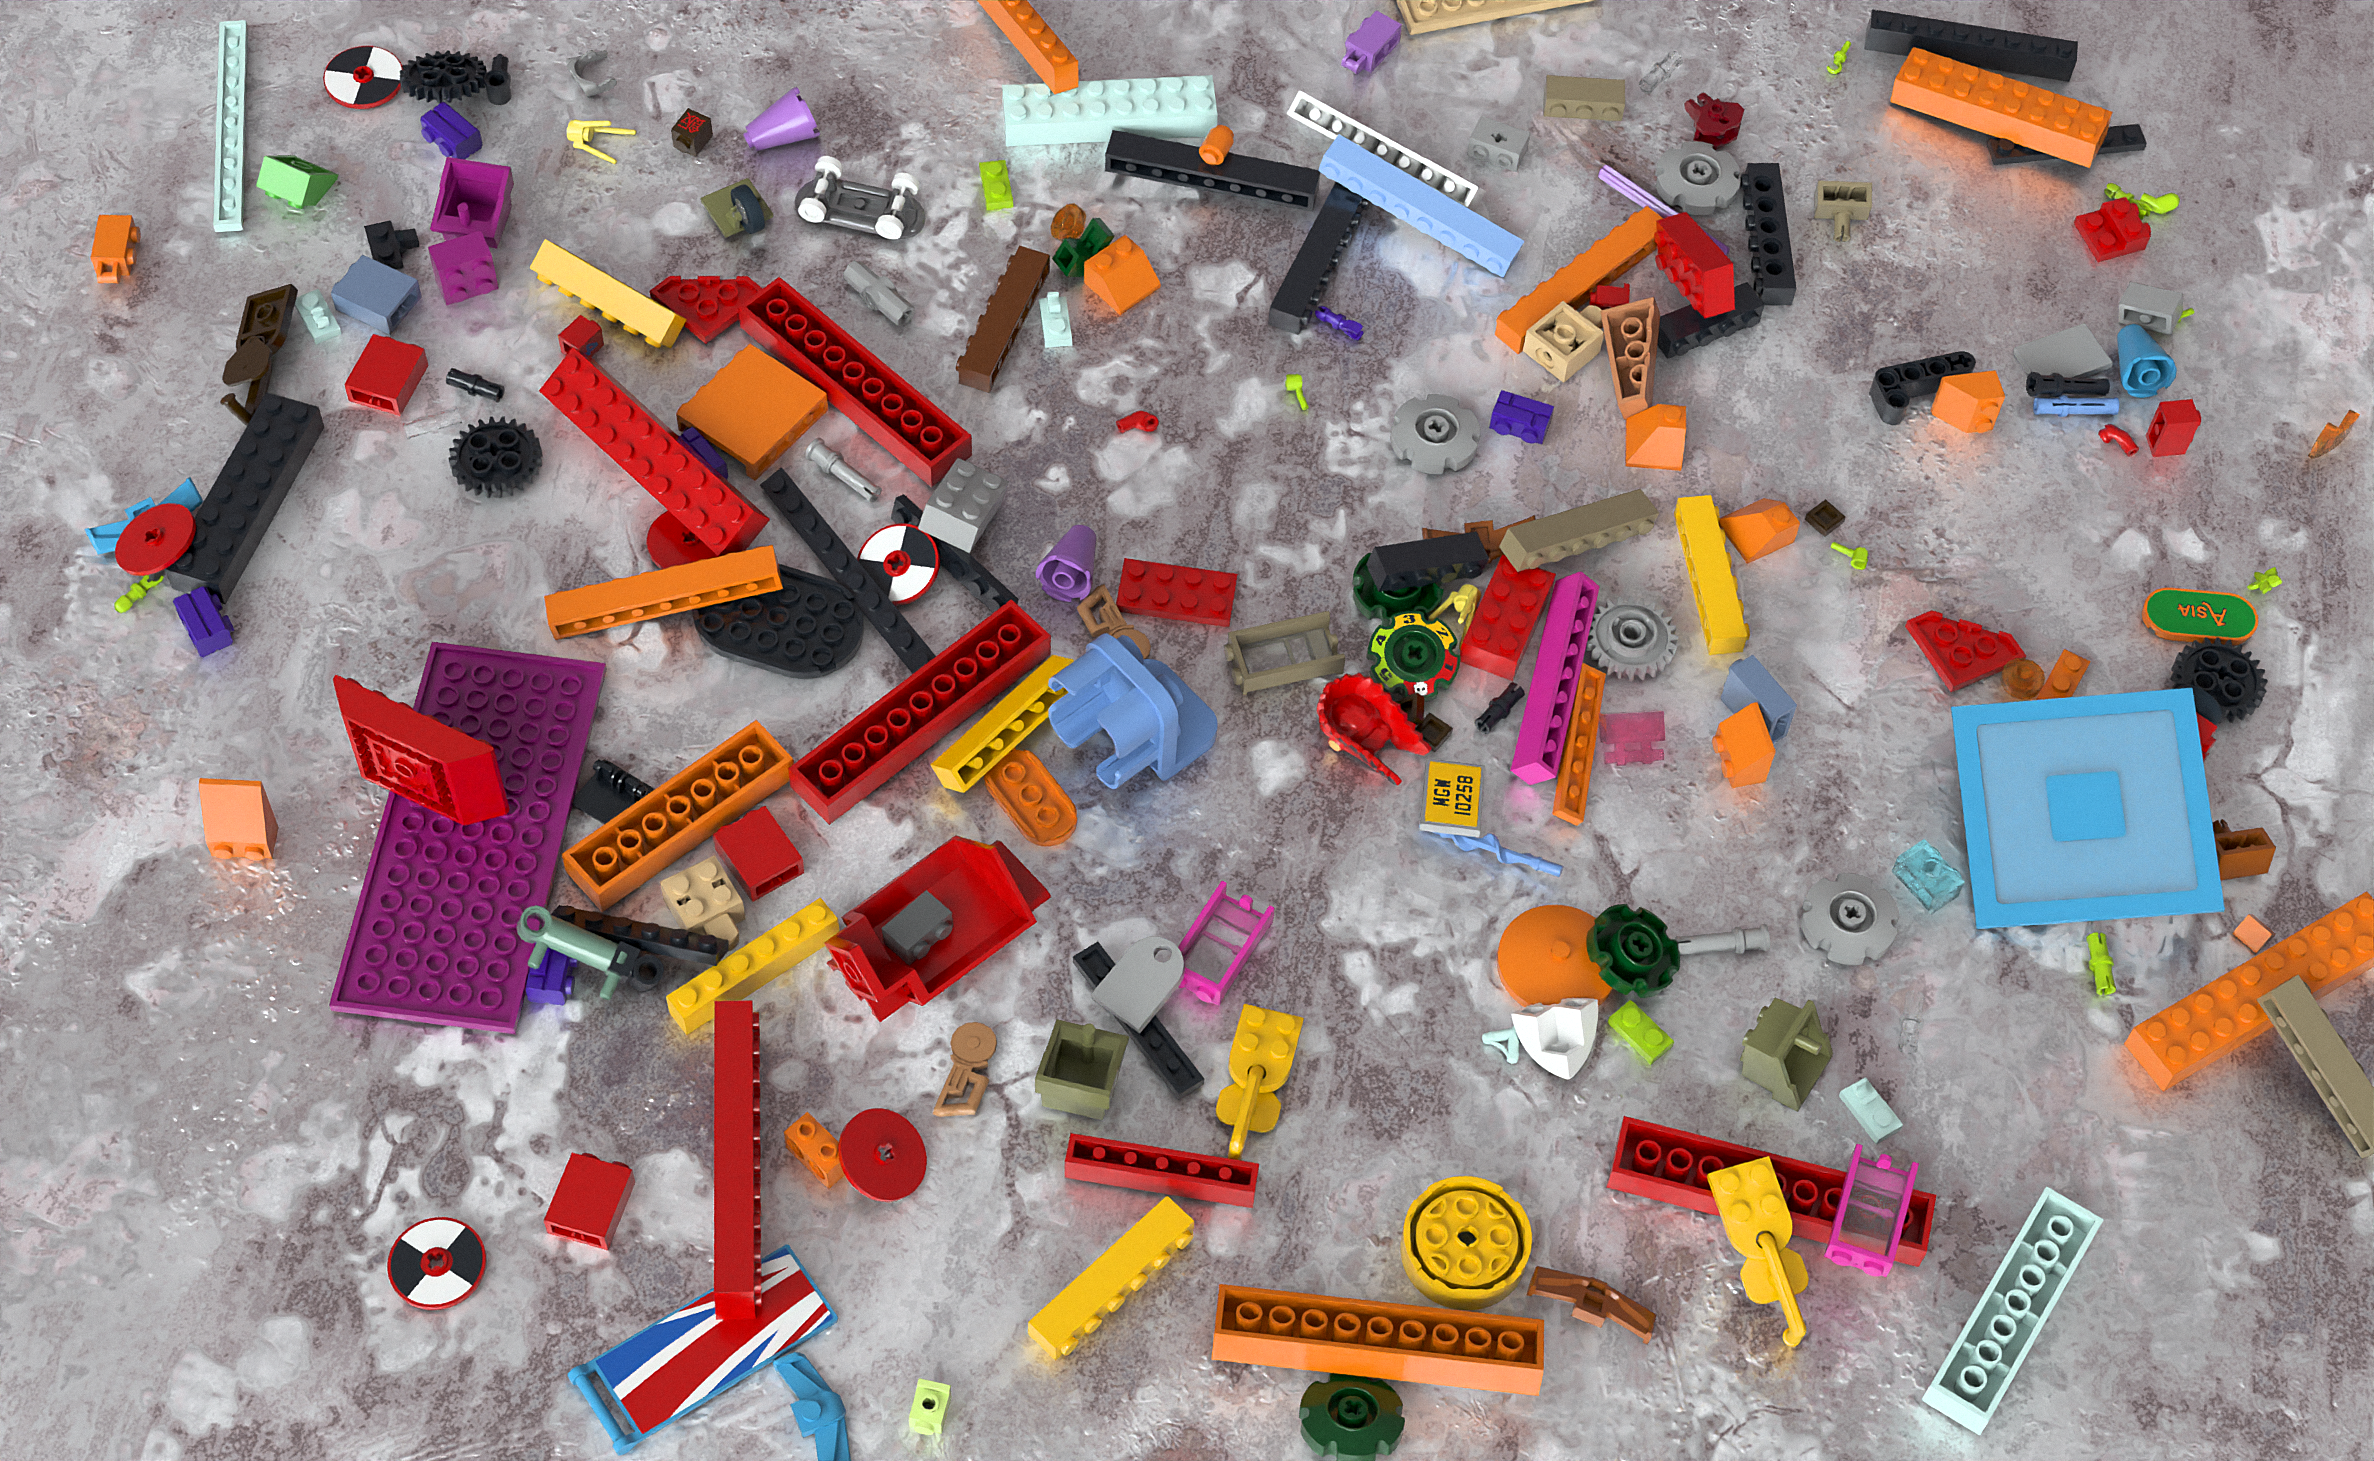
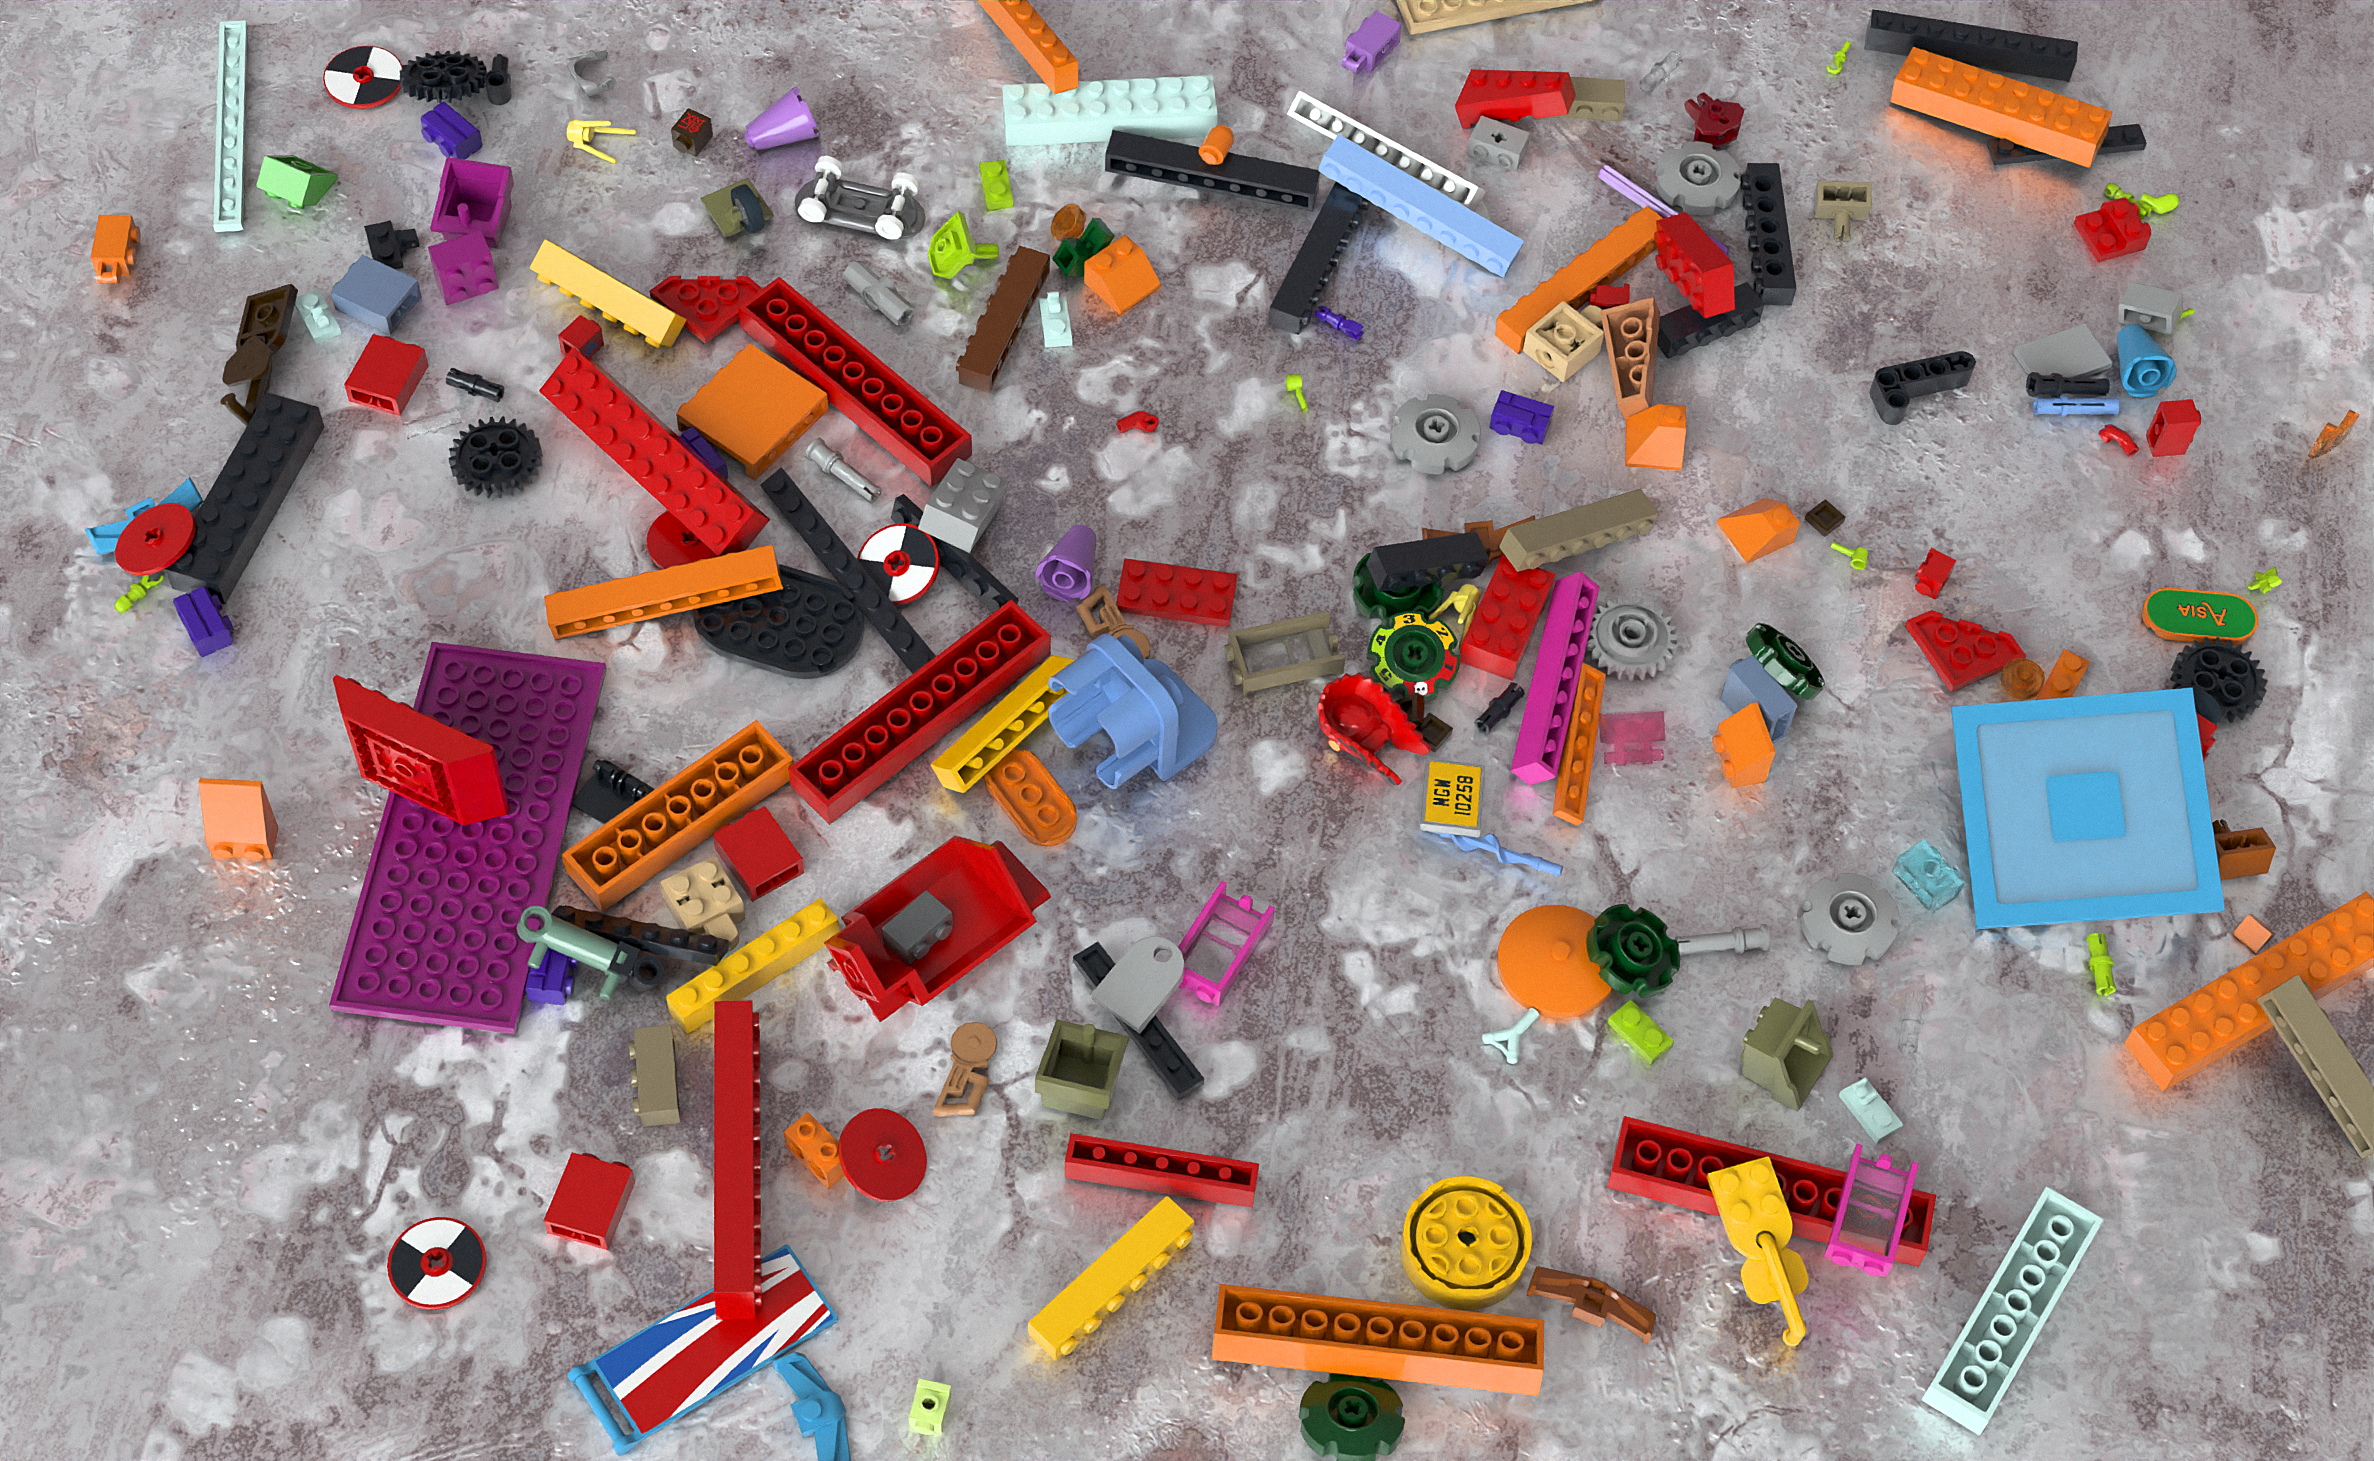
(655, 1075): none -> dark tan brick
(954, 248): none -> lime piece
(1261, 1048): yellow plate -> none
(1513, 95): none -> red wedge
(1558, 1034): white brick -> none
(1711, 575): yellow brick -> none
(1785, 661): none -> dark green piece
(1934, 573): none -> red brick
(1969, 401): orange slope -> none

